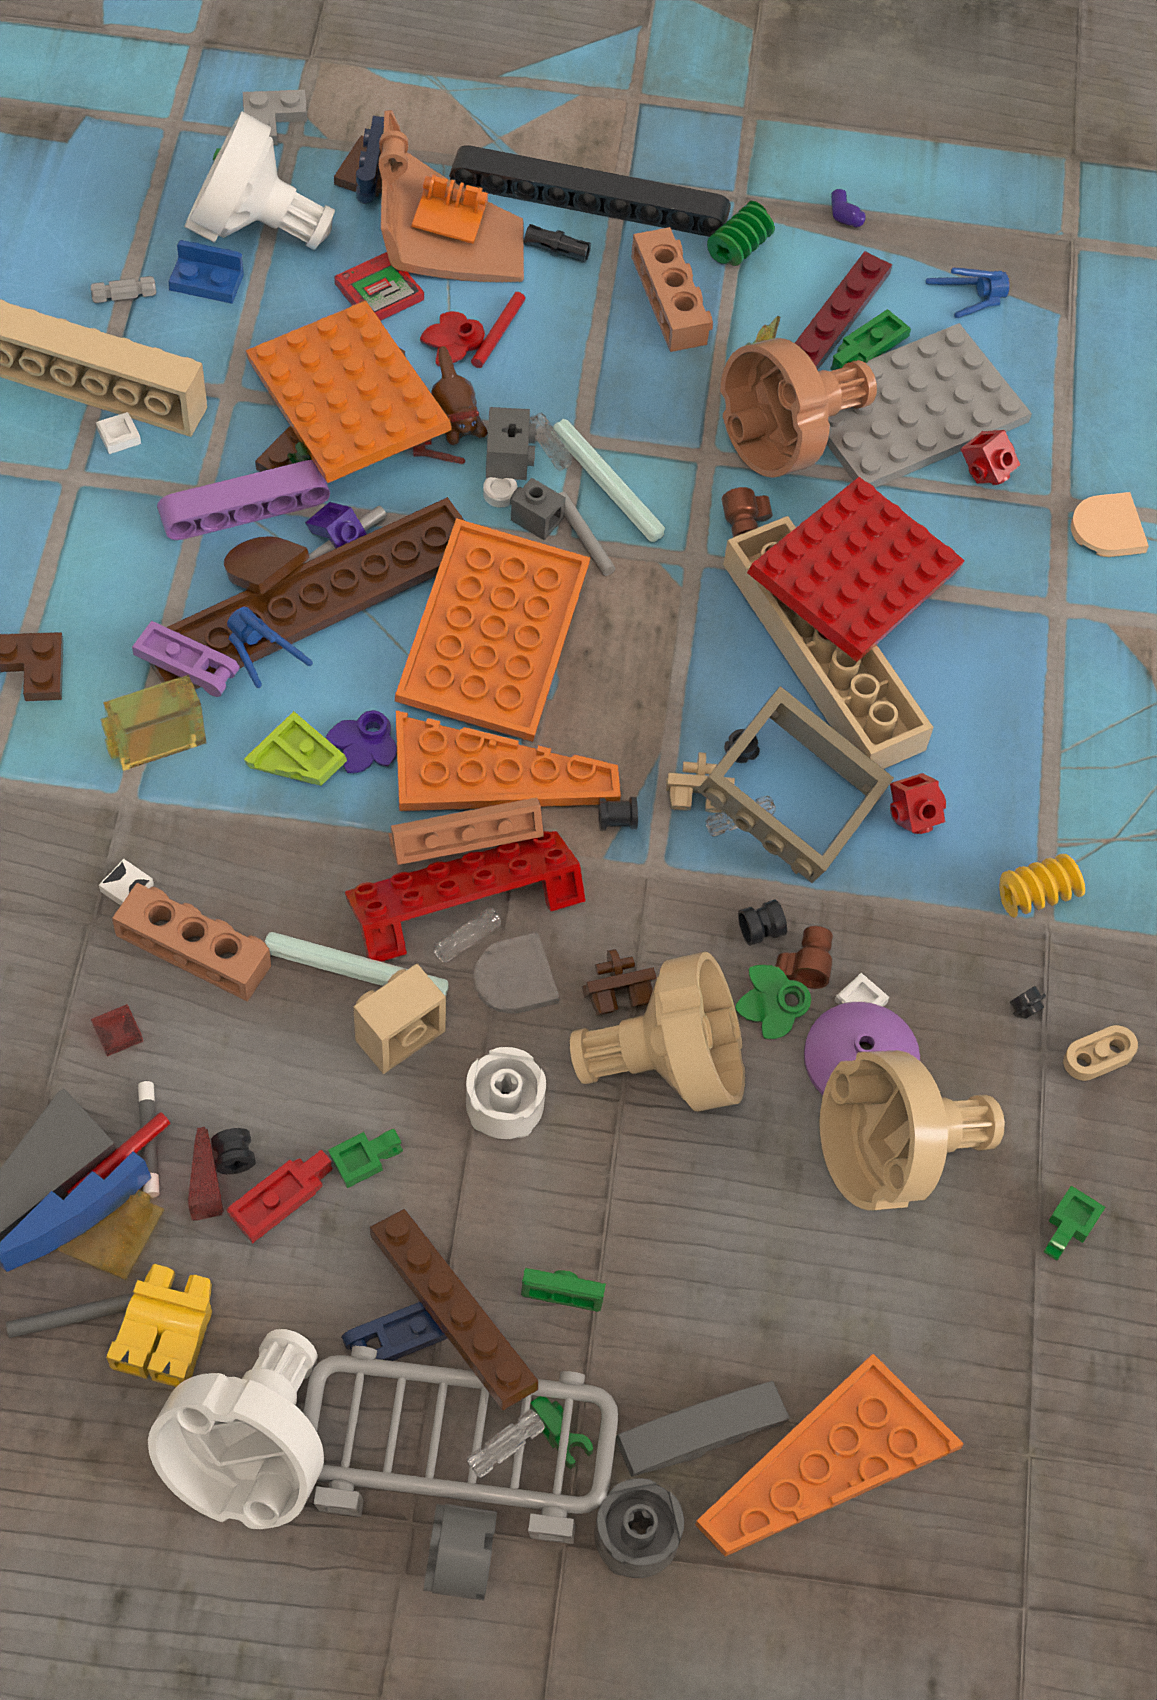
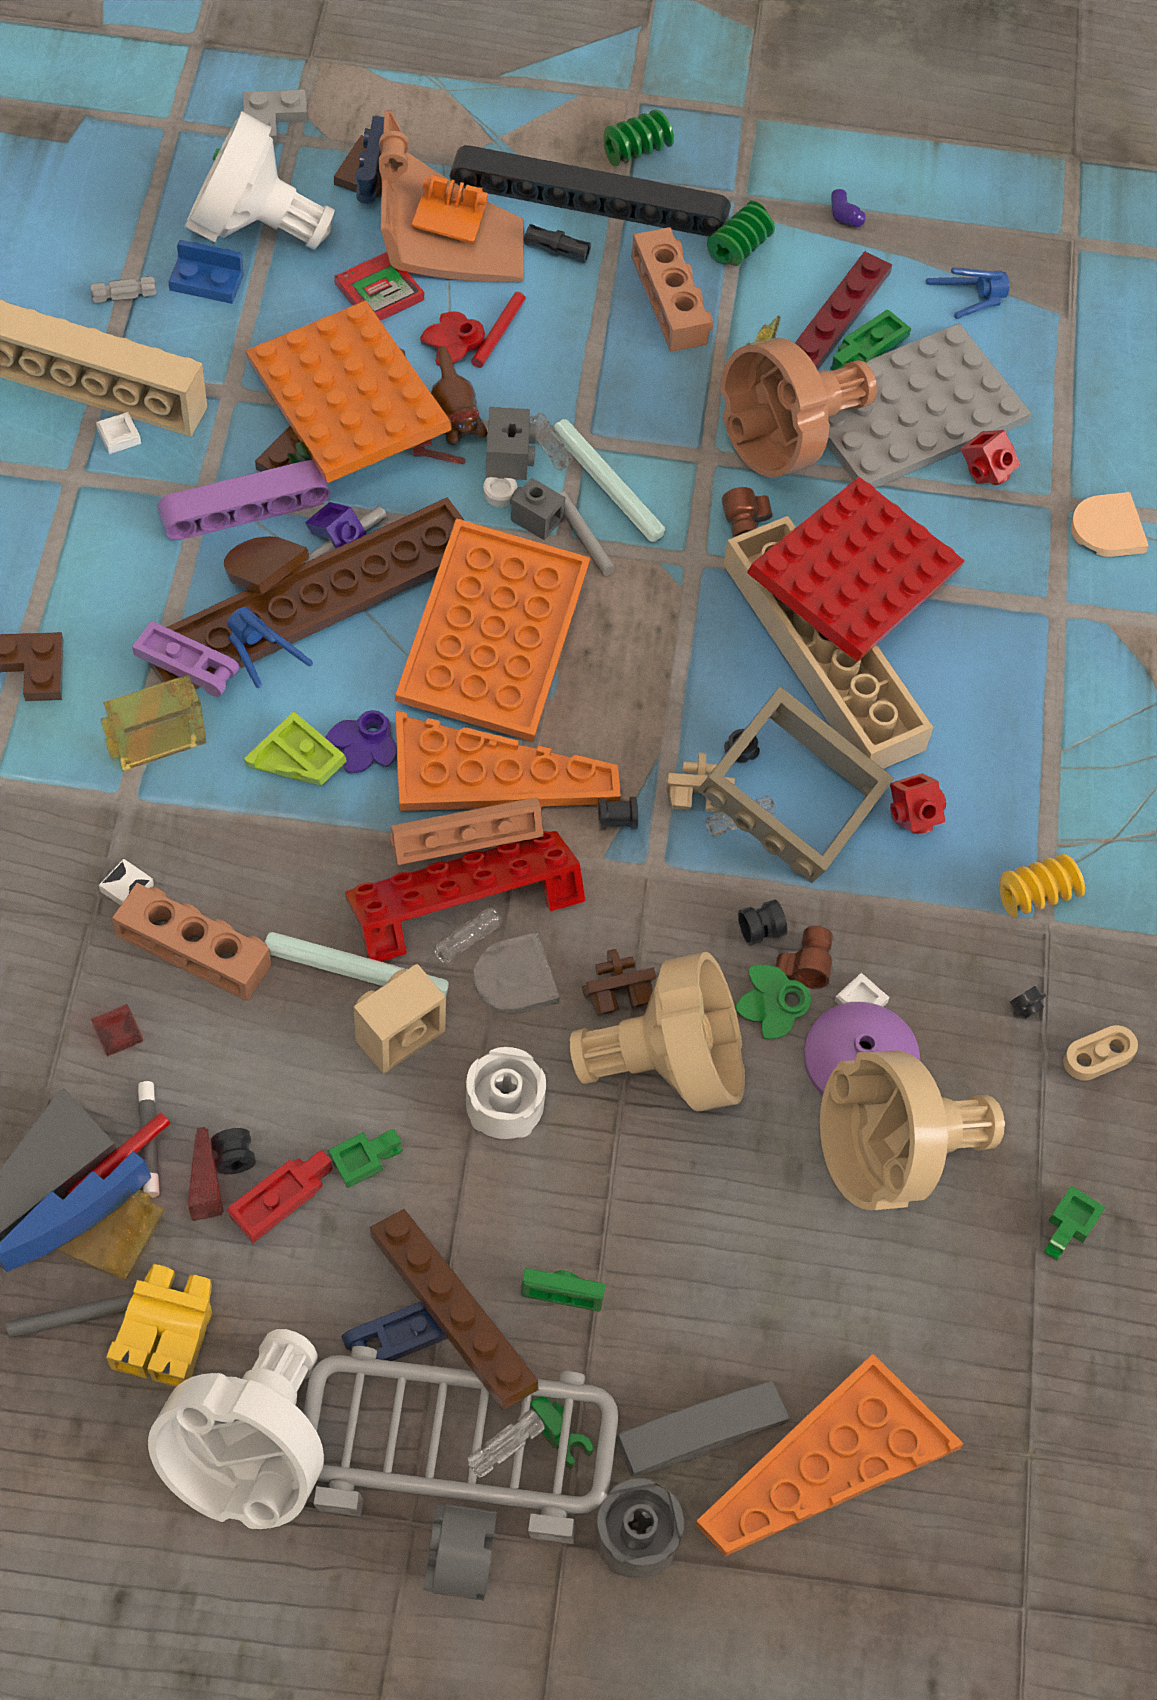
(637, 136): none -> green piece

